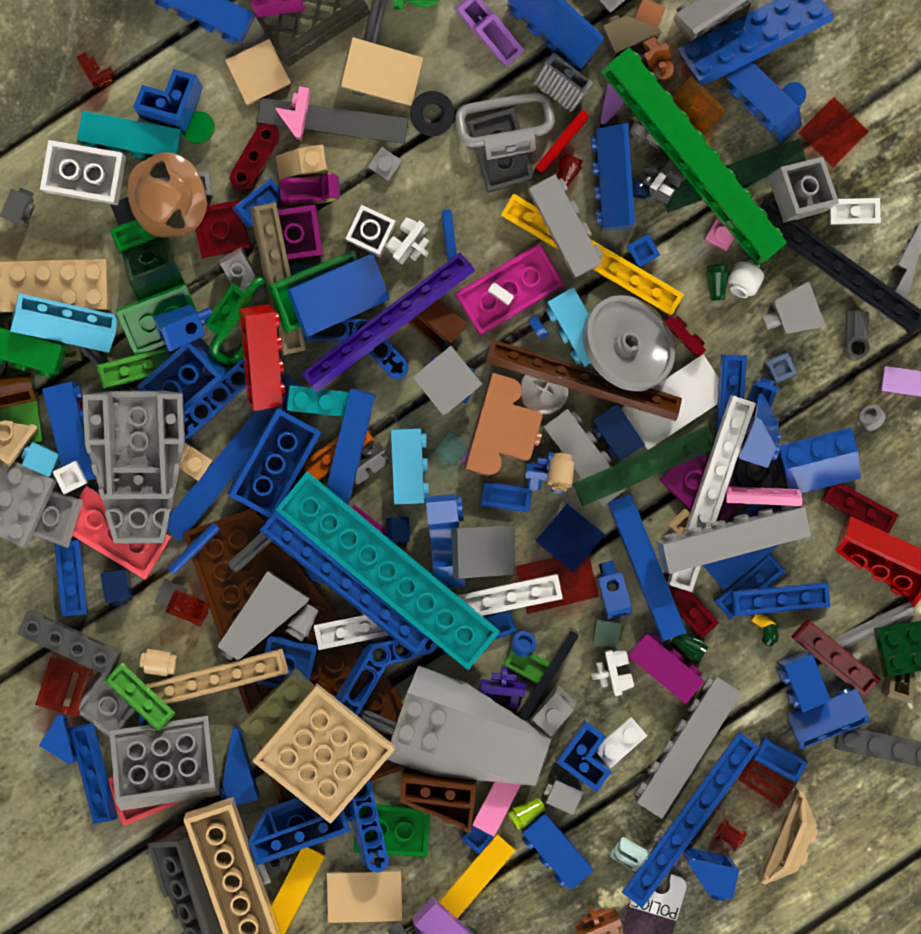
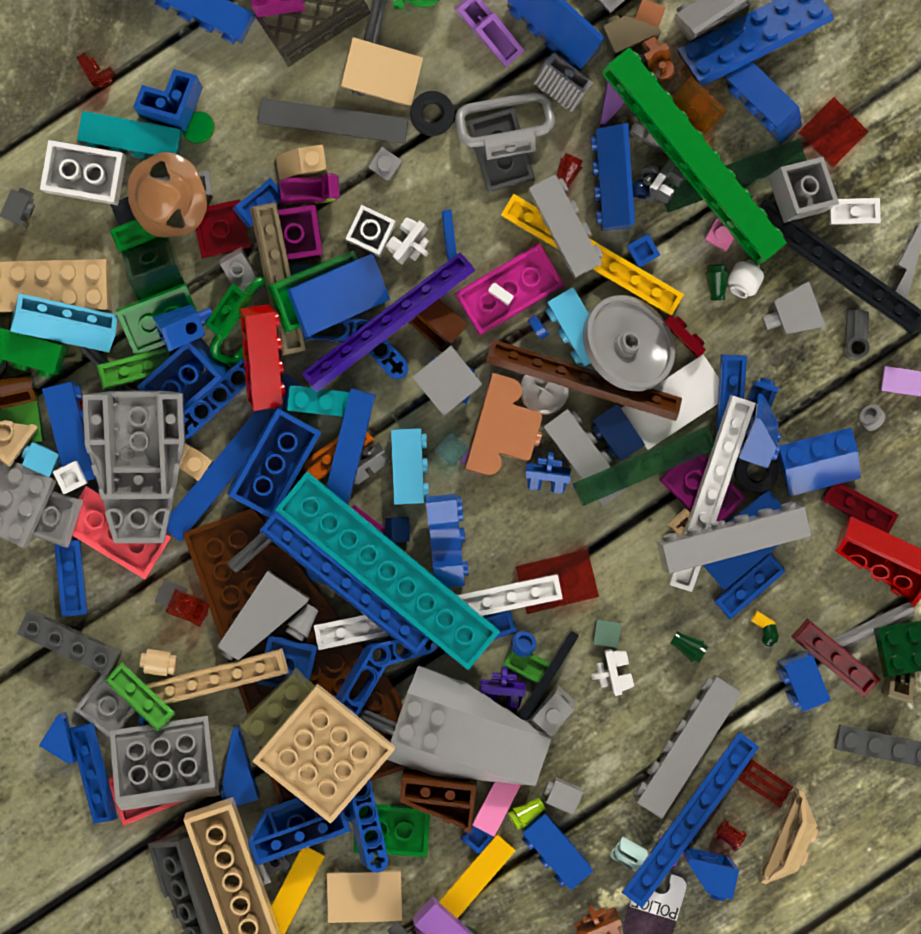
(56, 685): clear red plate -> none
(117, 586): dark blue brick -> none
(193, 548): blue piece -> none
(251, 168): dark red plate -> none
(258, 72): tan tile -> none
(296, 119): bright pink slope -> none
(483, 551): dark grey tile -> none
(505, 496): blue tile -> none
(561, 142): red tile -> none
(561, 471): tan brick -> none
(570, 538): clear blue tile -> none
(579, 759): blue brick -> none
(615, 603): blue torso -> none
(621, 742): white plate -> none
(646, 567): blue tile -> none
(666, 666): magenta brick -> none
(692, 610): dark red tile -> none
(767, 496): bright pink tile -> none
(780, 599): blue tile -> none
(780, 760): blue tile -> none
(781, 368): sand blue tile -> none
(796, 92): blue tile -> none
(828, 719): blue brick -> none

